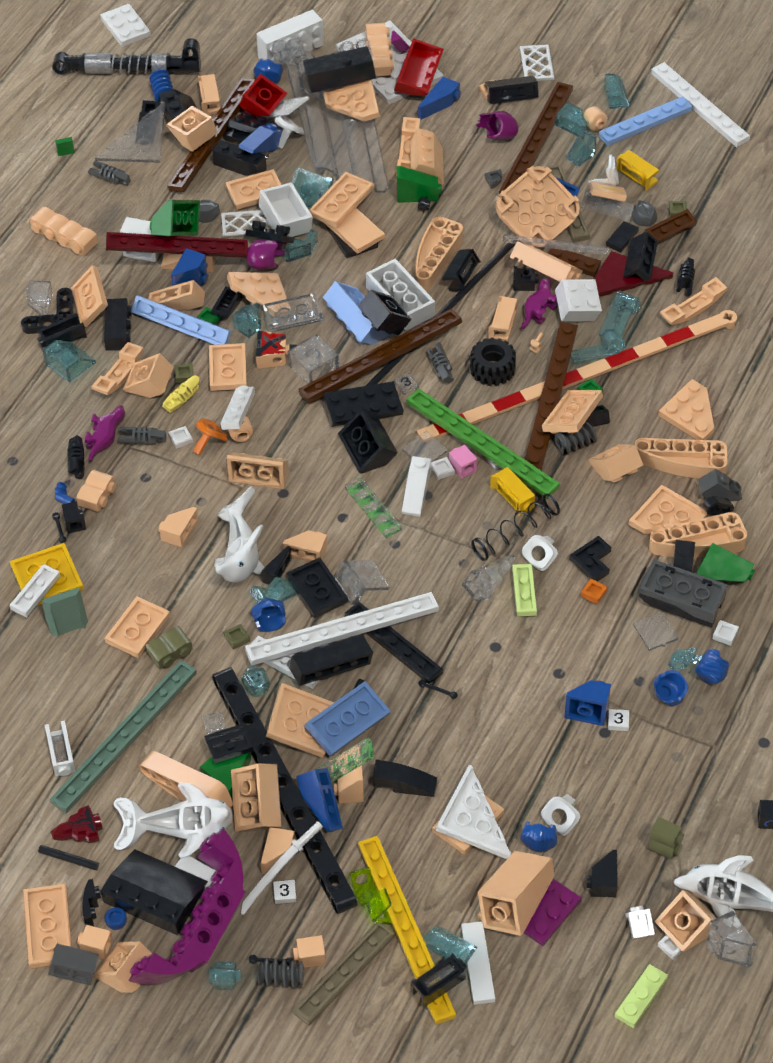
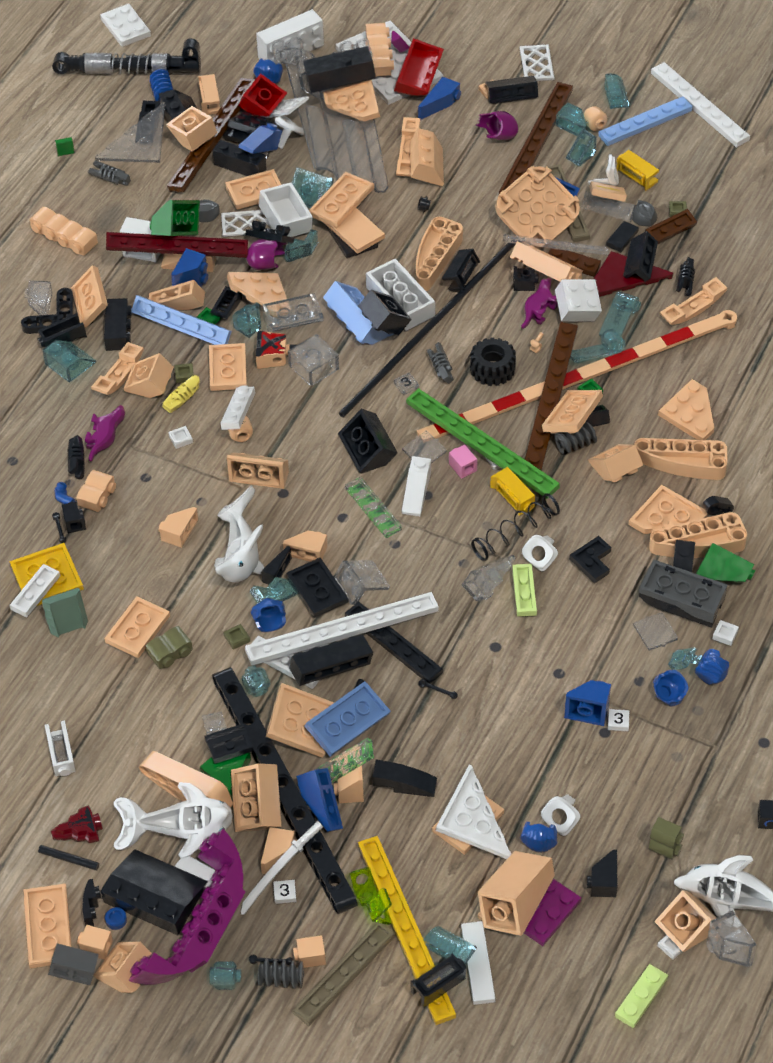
(123, 736): sand green plate -> none
(141, 435): dark grey hinge -> none
(207, 432): orange piece -> none
(376, 398): black plate -> none
(380, 355): reddish brown plate -> none
(413, 184): green slope -> none
(442, 468): white tile -> none
(493, 178): dark grey tile -> none
(503, 318): light nougat window -> none
(594, 591): orange plate -> none
(640, 922): white bracket -> none
(720, 485): dark grey slope -> none

